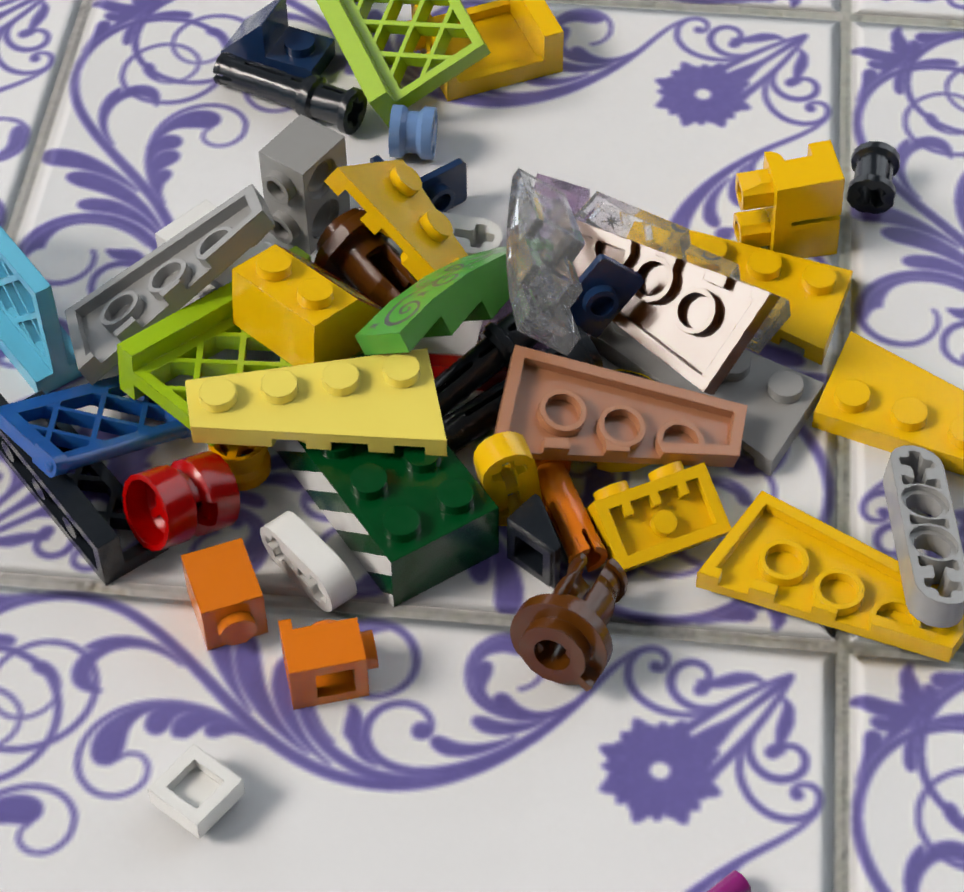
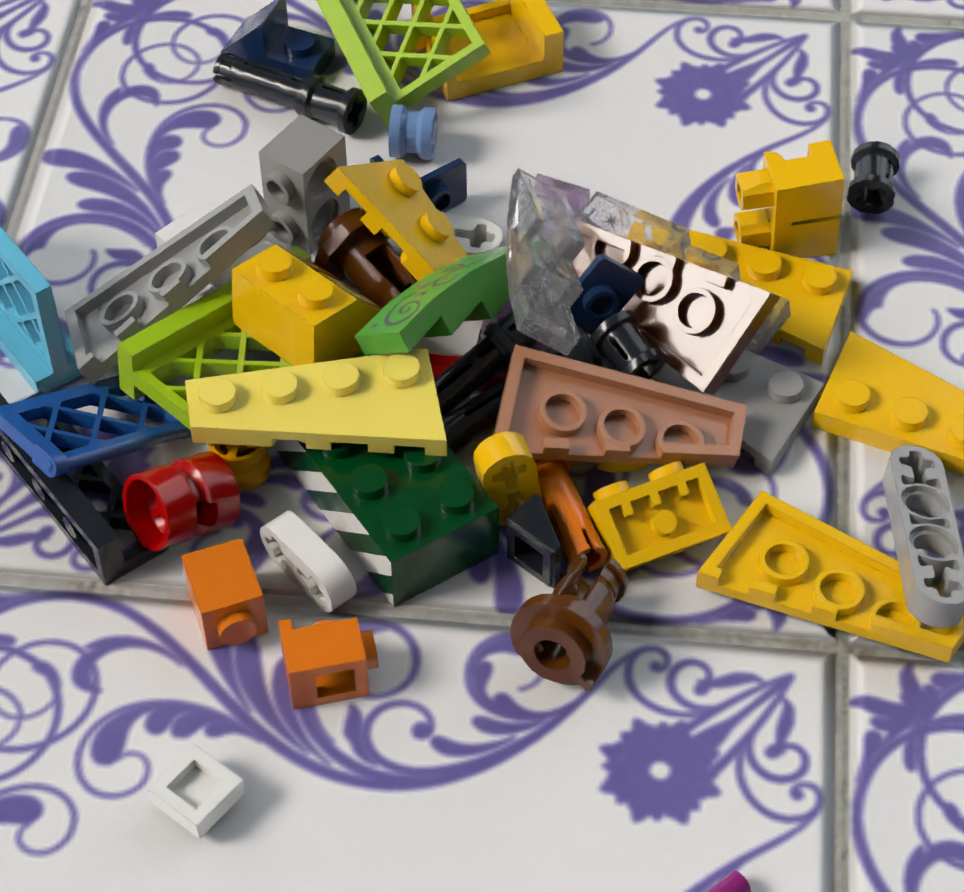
(628, 346): none -> black bush

